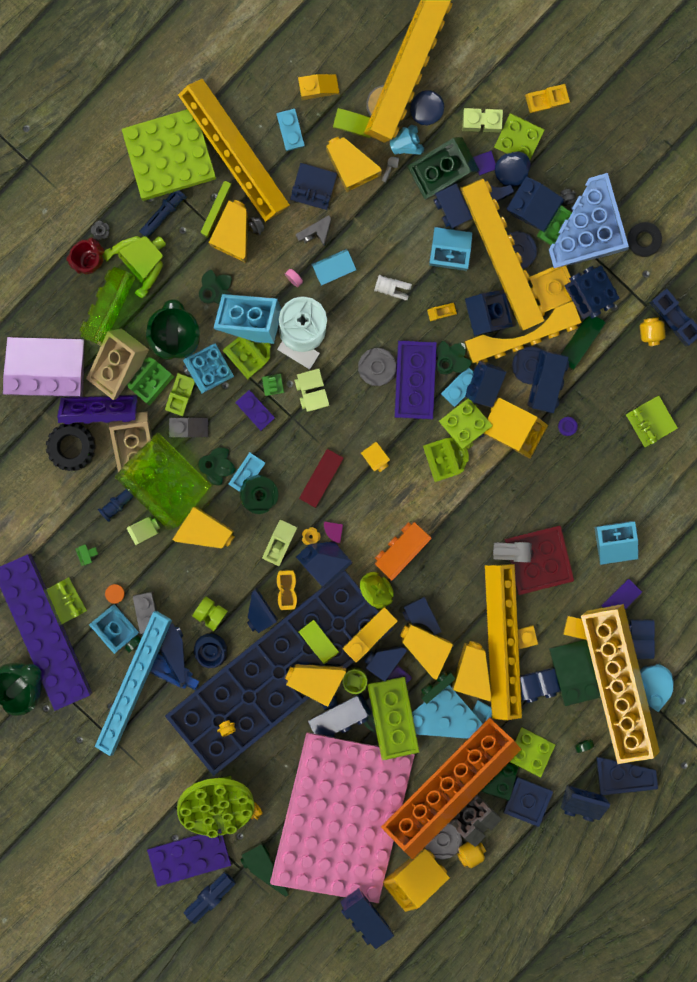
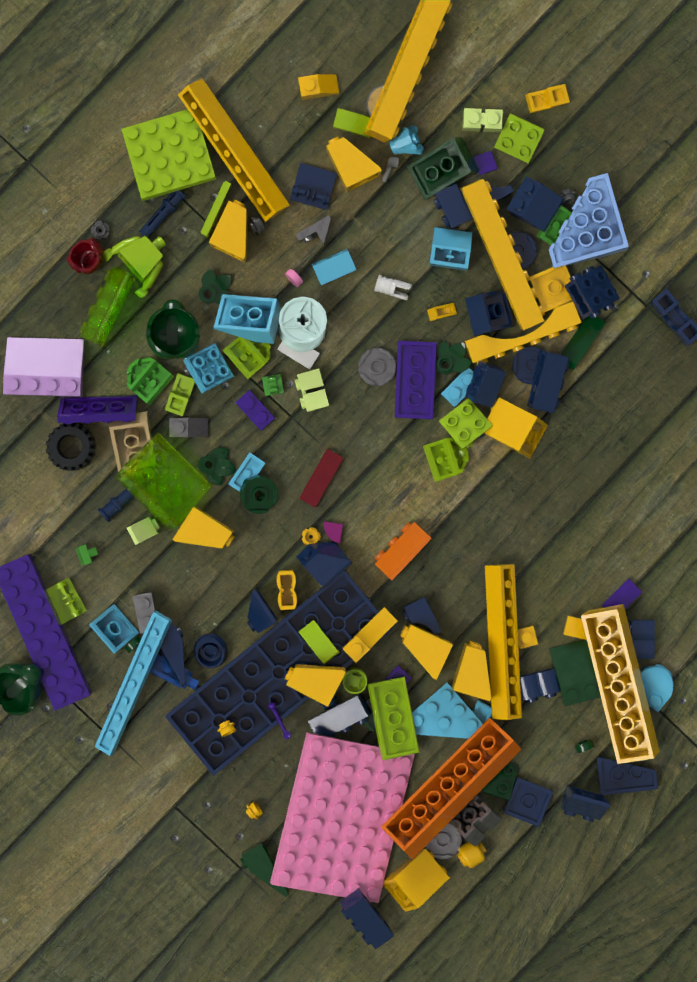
(114, 593): orange tile -> none
(116, 362): tan slope -> none
(188, 858): dark purple plate -> none
(209, 613): lime wheel -> none
(209, 897): dark blue piece -> none
(215, 806): lime bracket -> none
(279, 542): yellowish green slope -> none
(286, 734): none -> dark purple hinge
(290, 130): medium azure plate -> none
(376, 457): yellow slope -> none
(376, 590): lime tile -> none
(384, 660): dark blue slope -> none
(427, 107): dark blue piece -> none
(430, 691): dark green plate -> none
(508, 551): light grey piece -> none
(512, 168): dark blue piece -> none
(534, 752): lime hinge -> none
(548, 561): dark red plate -> none
(567, 426): dark purple tile -> none
(617, 542): medium azure slope -> none
(651, 421): lime hinge -> none
(652, 331): yellow head -> none
(656, 239): black tyre -> none

